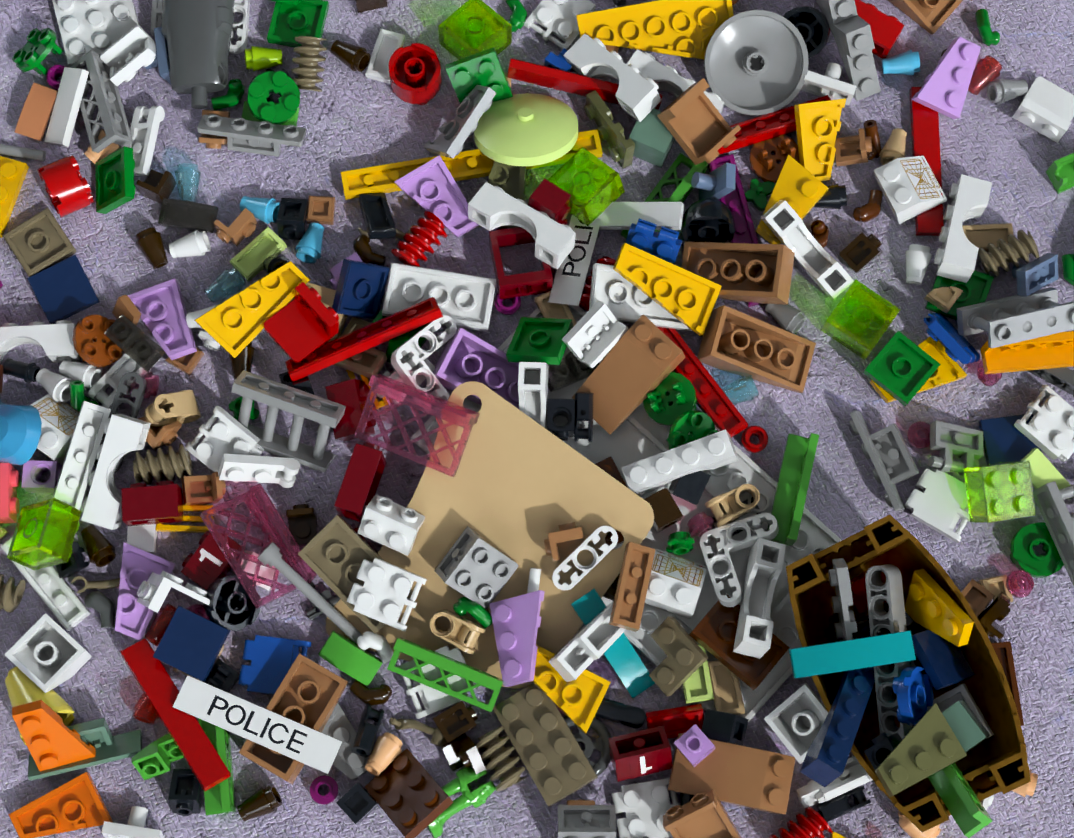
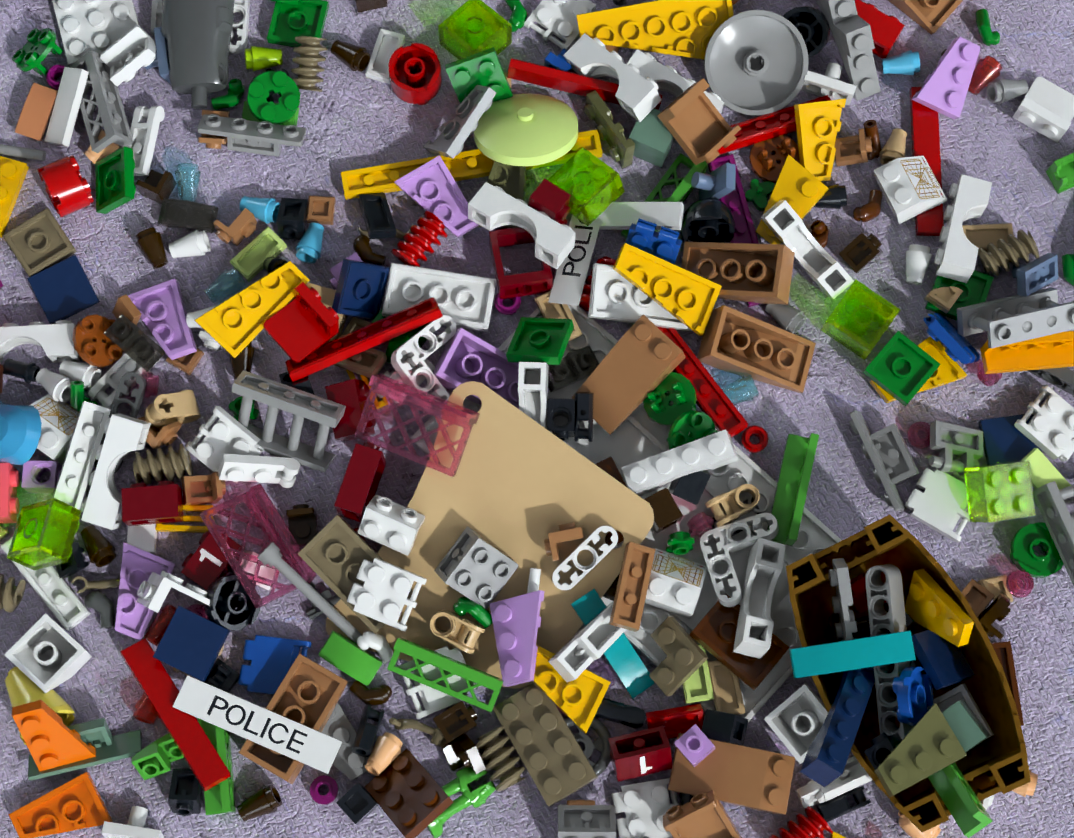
(594, 335): white bracket -> none

